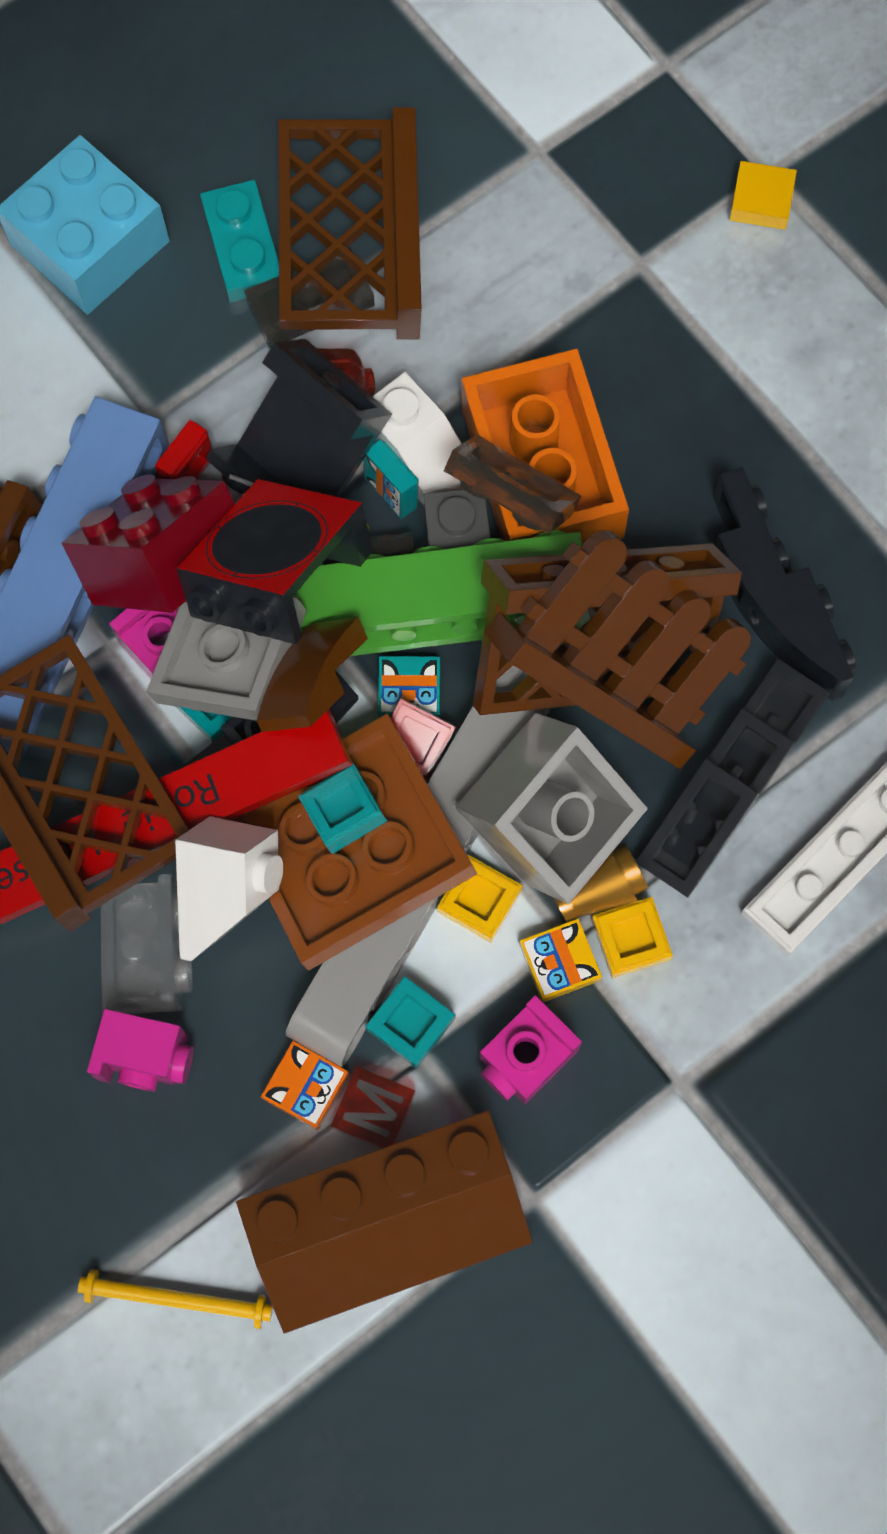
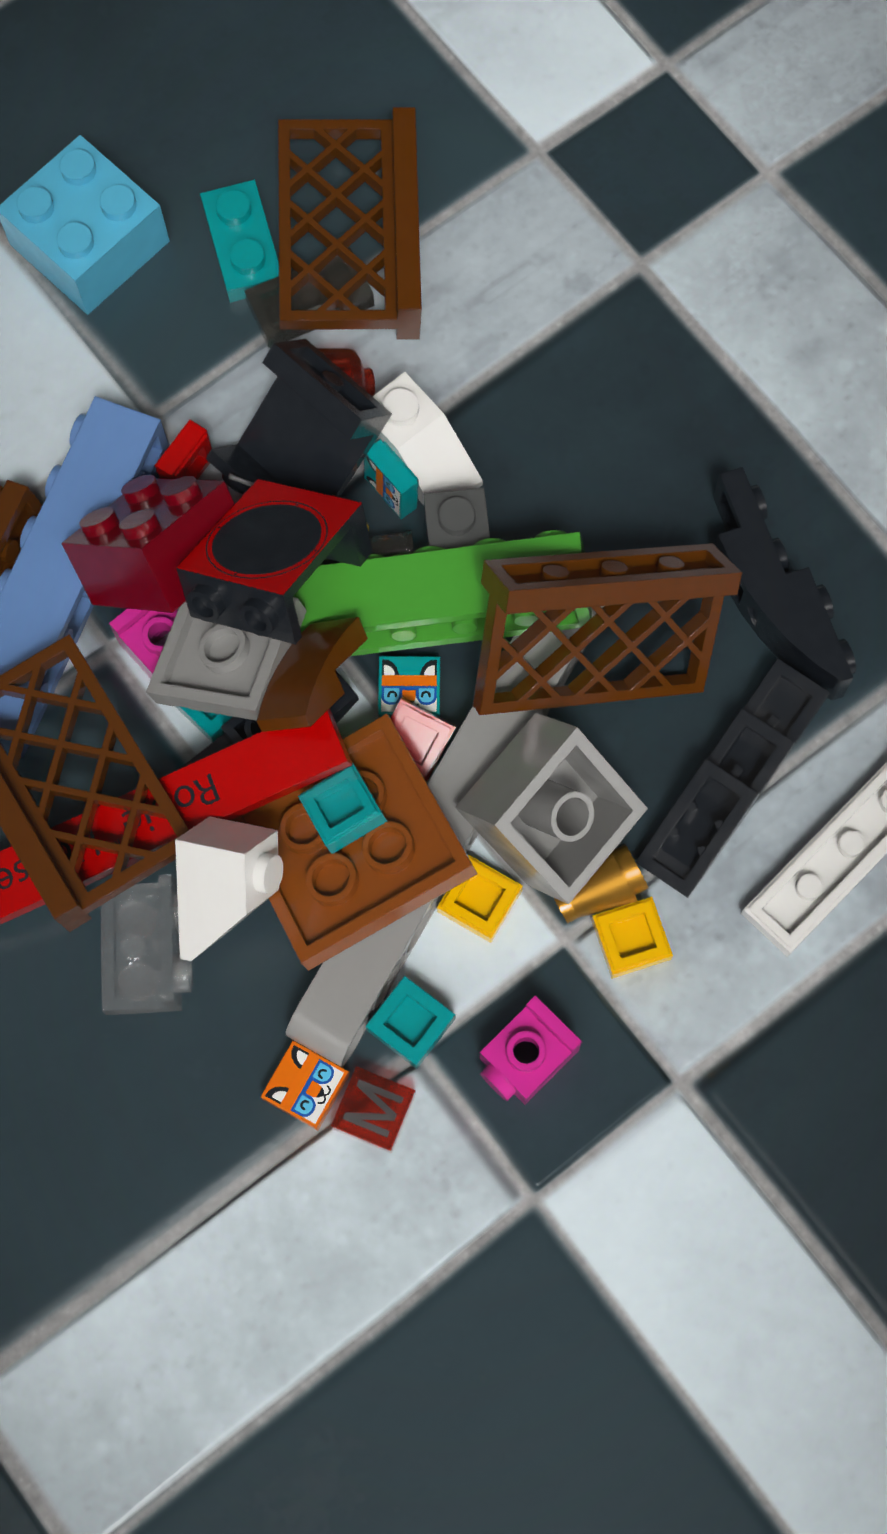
(93, 1286): yellow axle -> none
(140, 1051): dark pink brick -> none
(384, 1222): reddish brown slope -> none
(499, 476): clear smoke plate -> none
(550, 422): orange brick -> none
(560, 960): tile -> none
(597, 647): reddish brown fence -> none
(763, 195): yellow tile -> none

